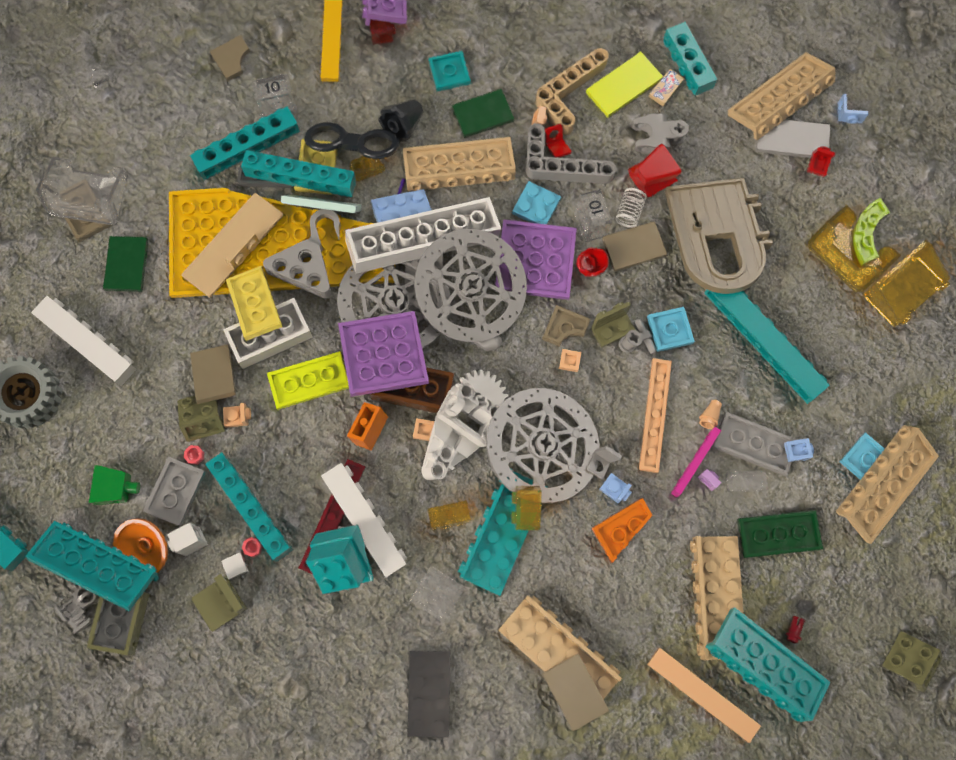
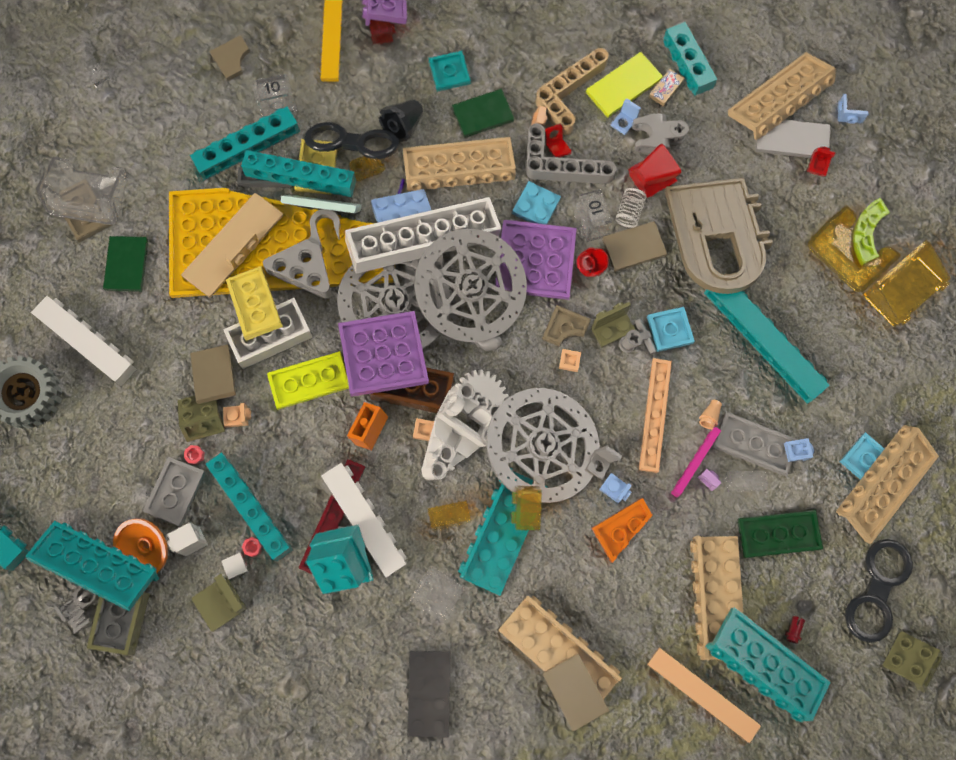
(111, 486): green torso -> none
(628, 112): none -> light blue bracket
(878, 590): none -> black bar

